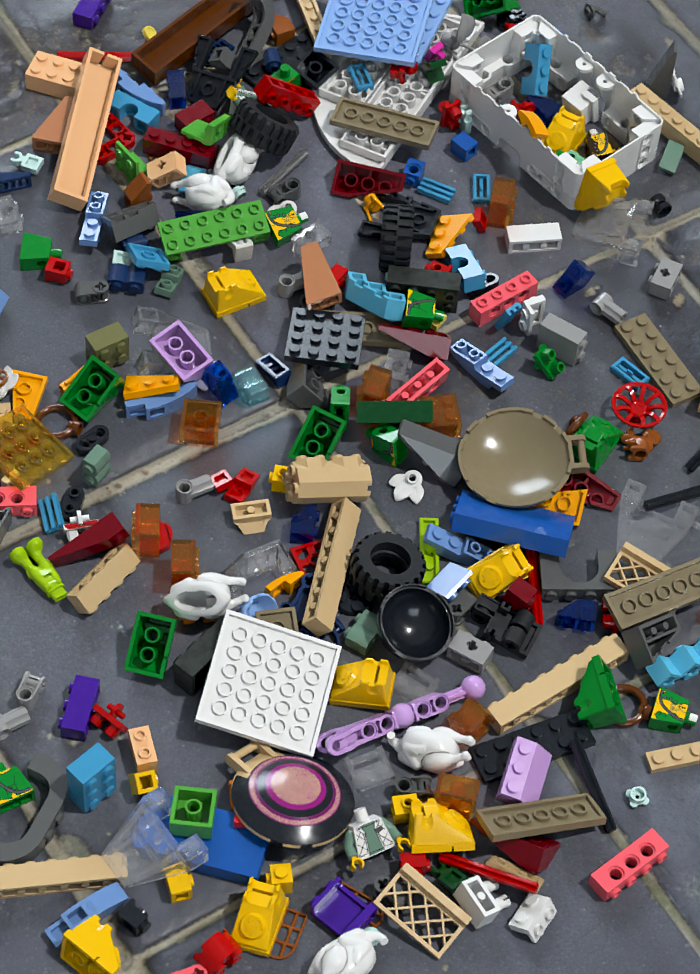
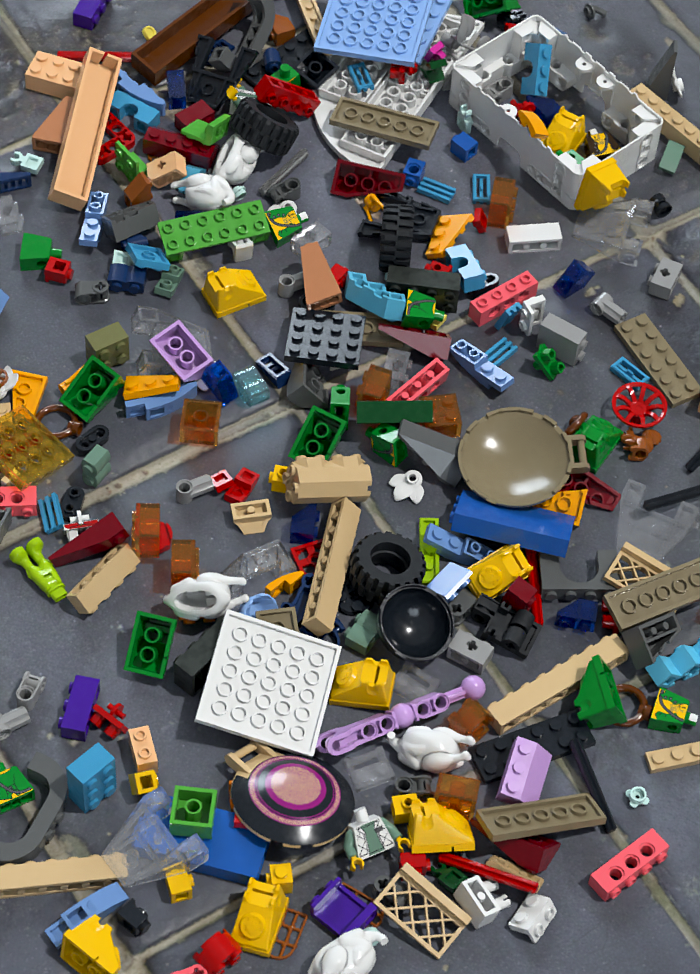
(450, 114): red hips -> none
(581, 102): white plate -> none

